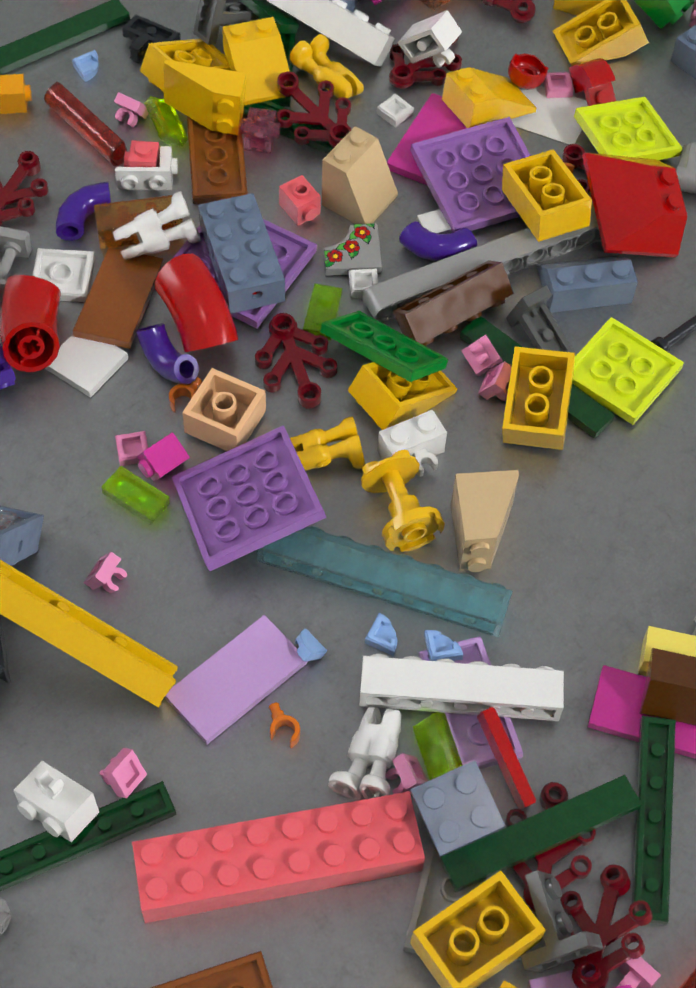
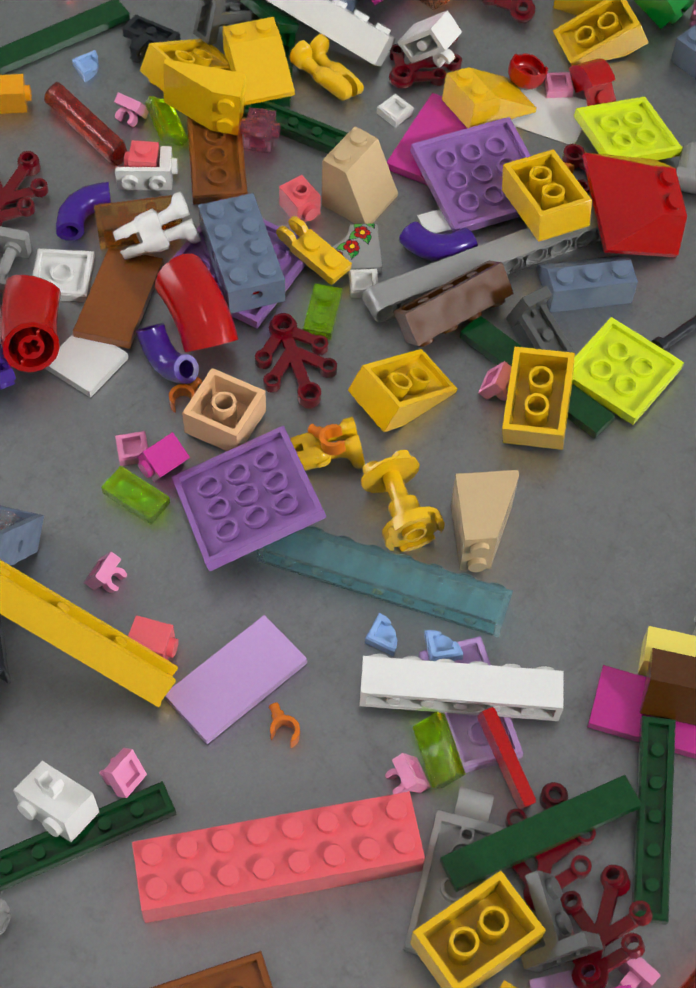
(155, 636): none -> coral brick
(309, 646): light blue tile -> none
(314, 251): none -> yellow hinge
(315, 115): dark red plant -> none
(326, 433): none -> orange piece
(373, 744): white piece -> none
(384, 345): green tile -> none
(420, 435): white brick -> none
(457, 808): sand blue brick -> none
(481, 355): bright pink tile -> none

